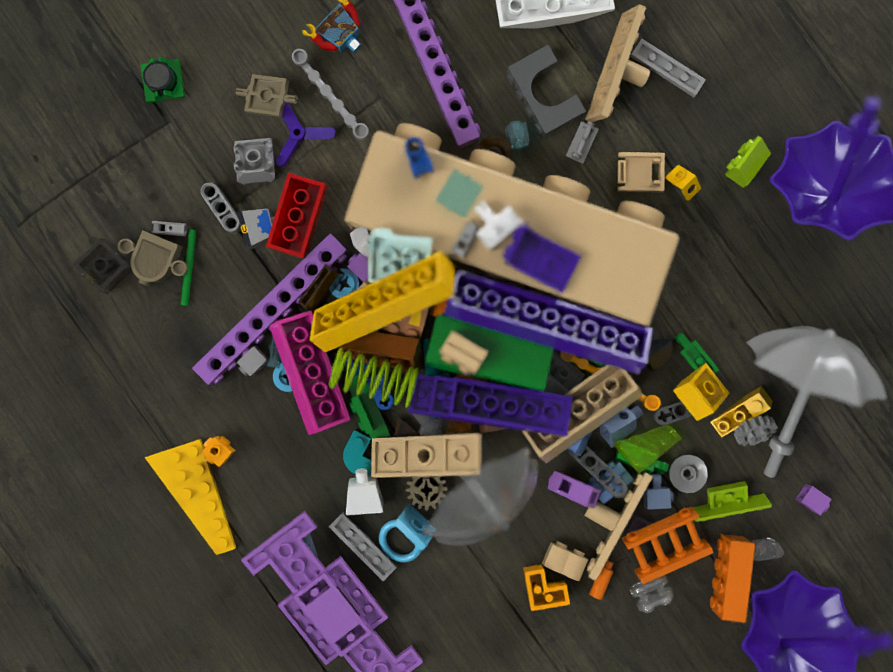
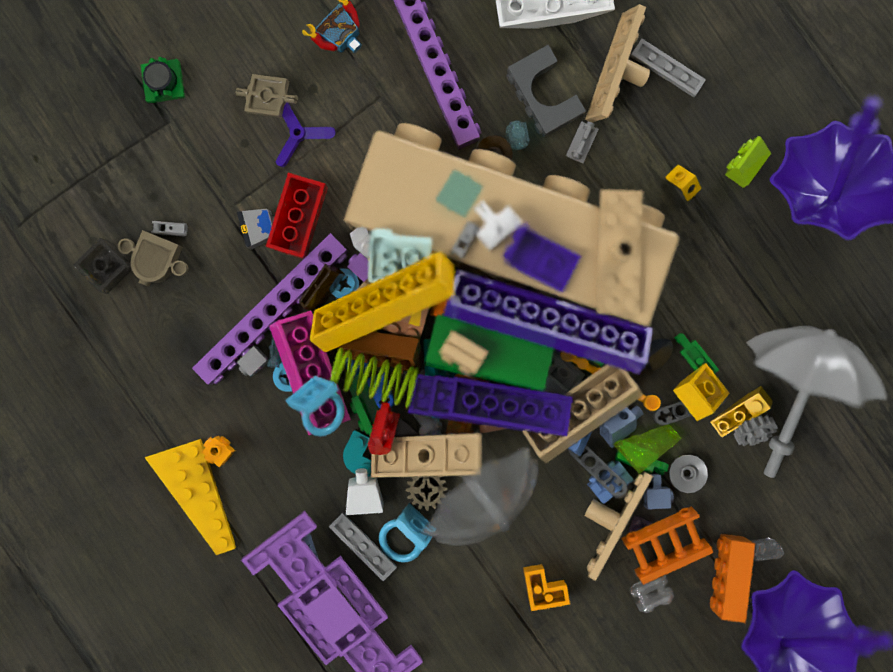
(189, 261): green bar -> none
(214, 203): light grey beam -> none
(254, 160): light grey slope -> none
(311, 397): none -> medium azure tile
(360, 130): light grey bar -> none
(383, 430): none -> red brick
(419, 158): blue piece -> none
(565, 561): tan brick -> none
(574, 489): medium lavender brick -> none
(600, 585): orange cylinder -> none
(618, 274): none -> tan plate
(637, 172): tan container -> none
(730, 500): lime bracket -> none
(813, 499): medium lavender brick -> none

